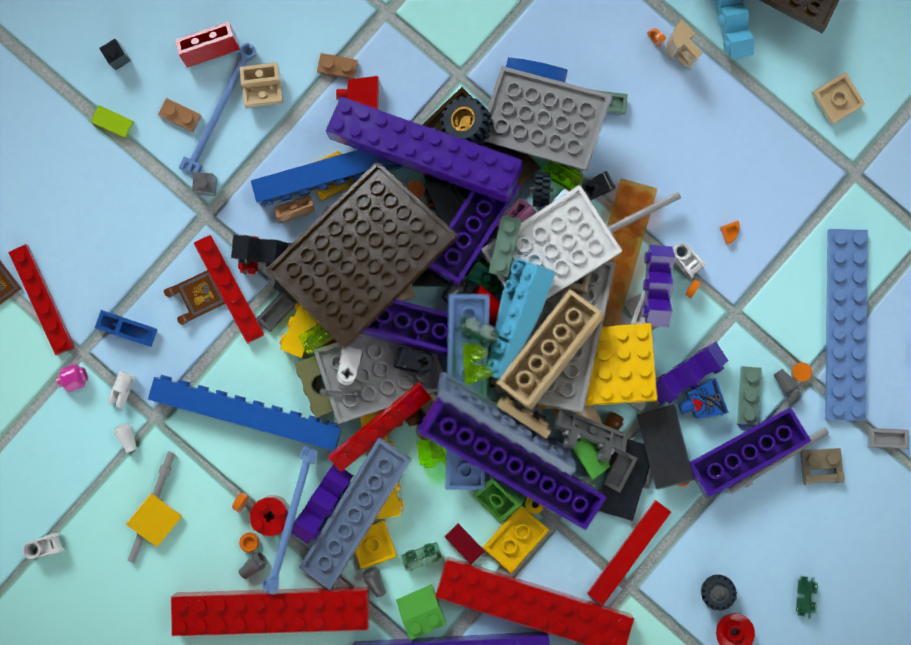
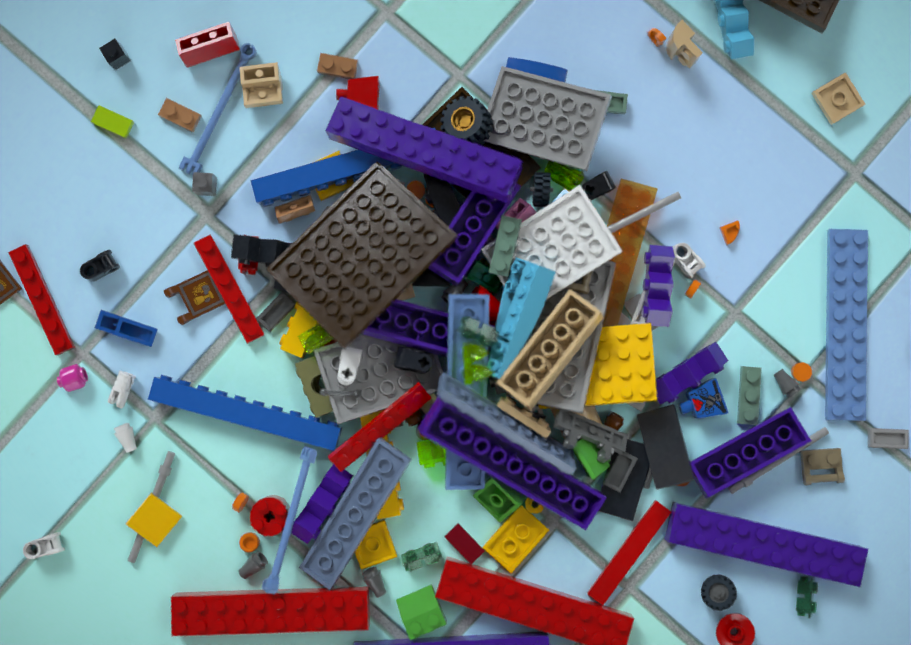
(102, 264): none -> black piece
(766, 544): none -> dark purple brick

